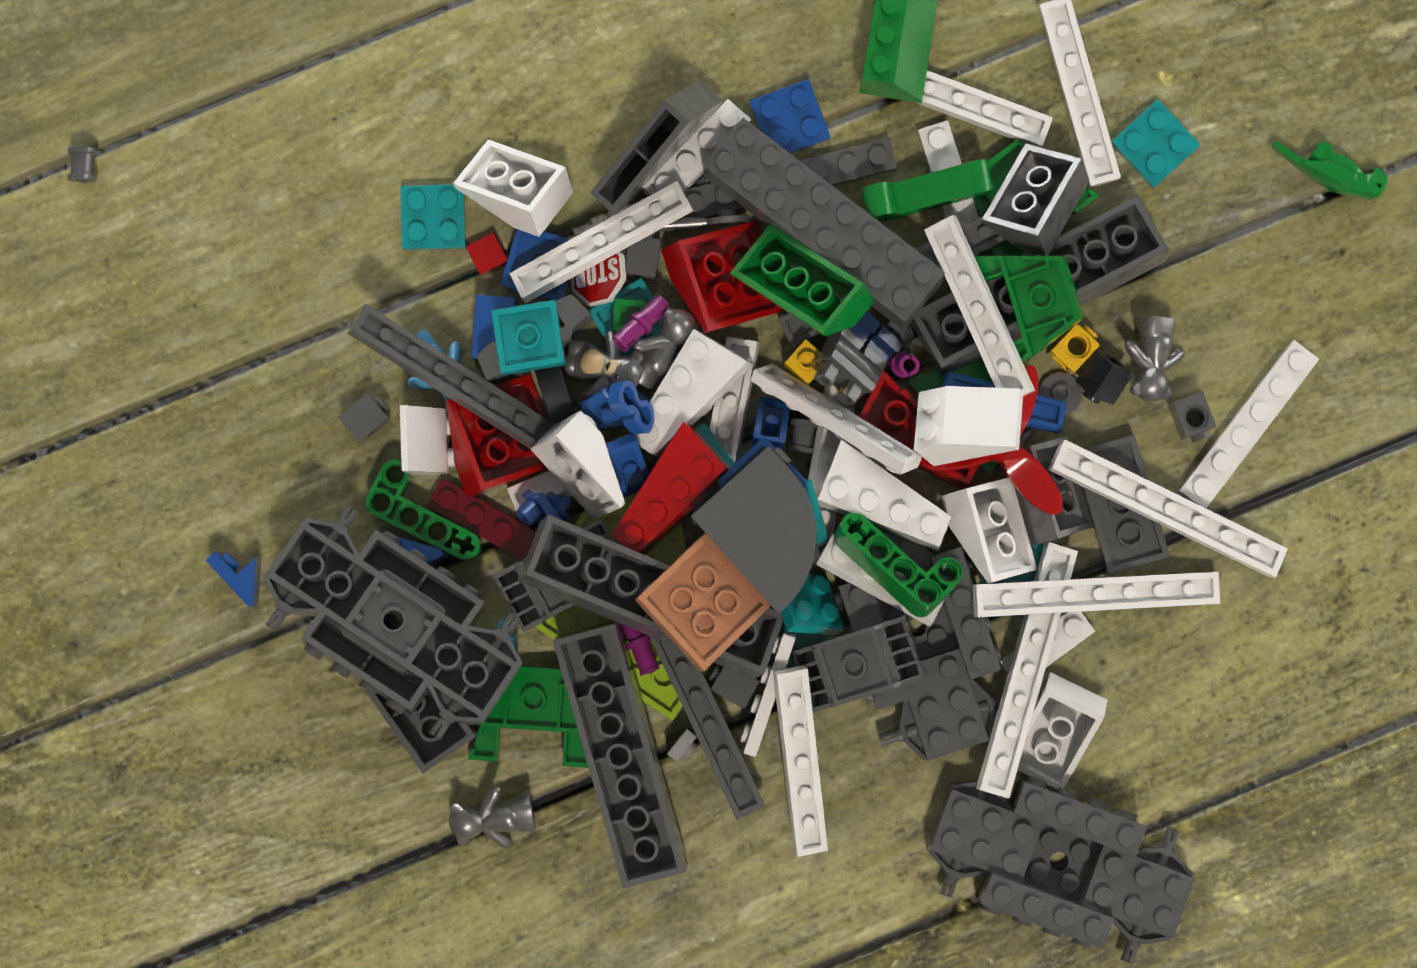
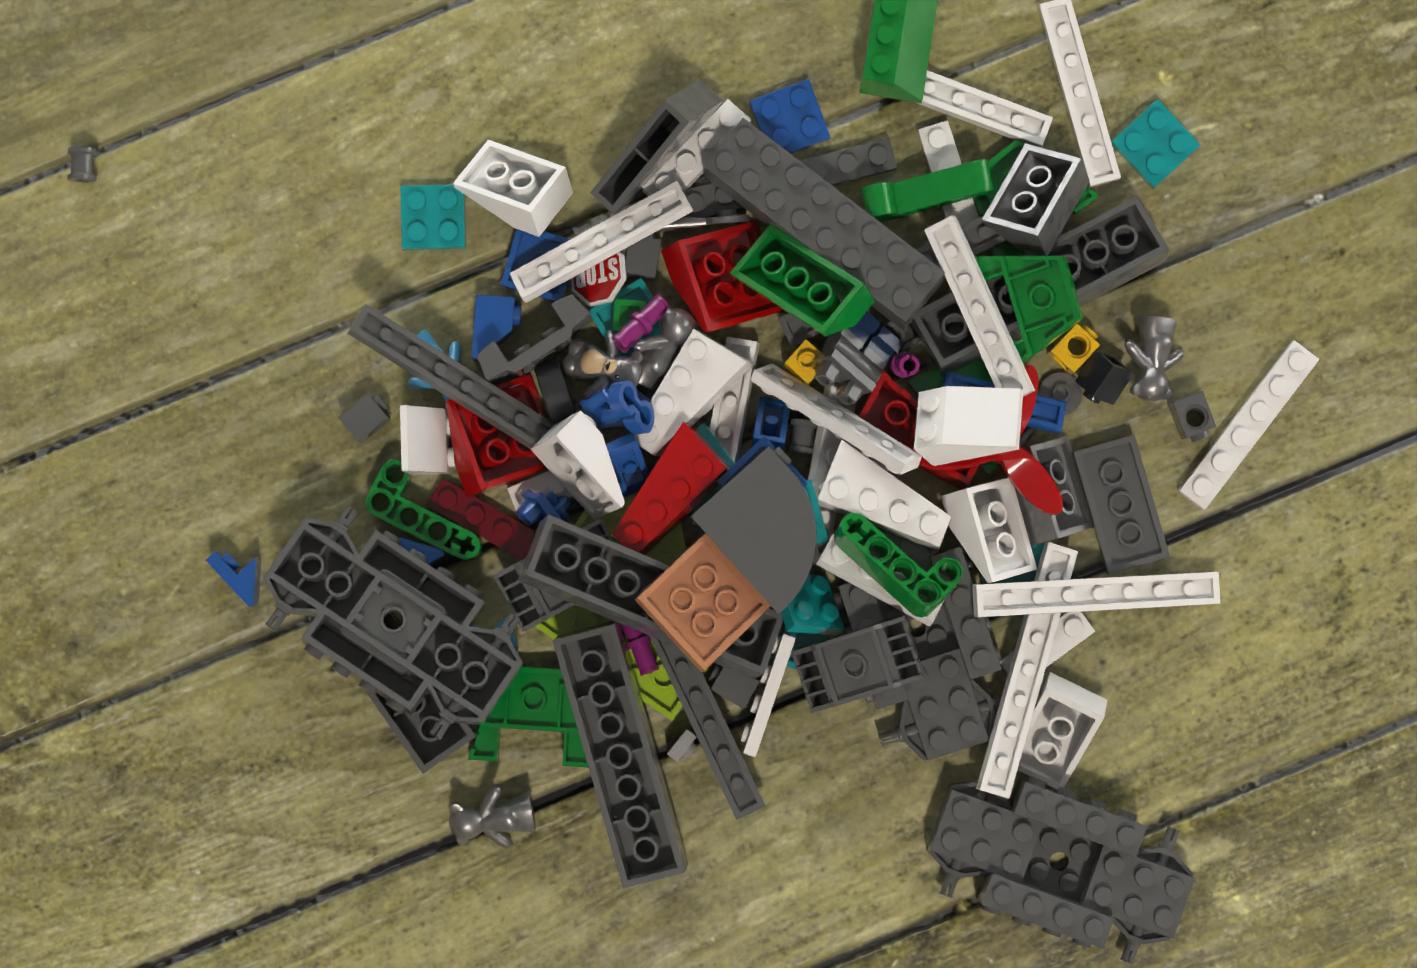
(486, 253): red tile -> none
(528, 337): teal plate -> none
(800, 760): white plate -> none
(1167, 508): white plate -> none
(1336, 172): green animal -> none

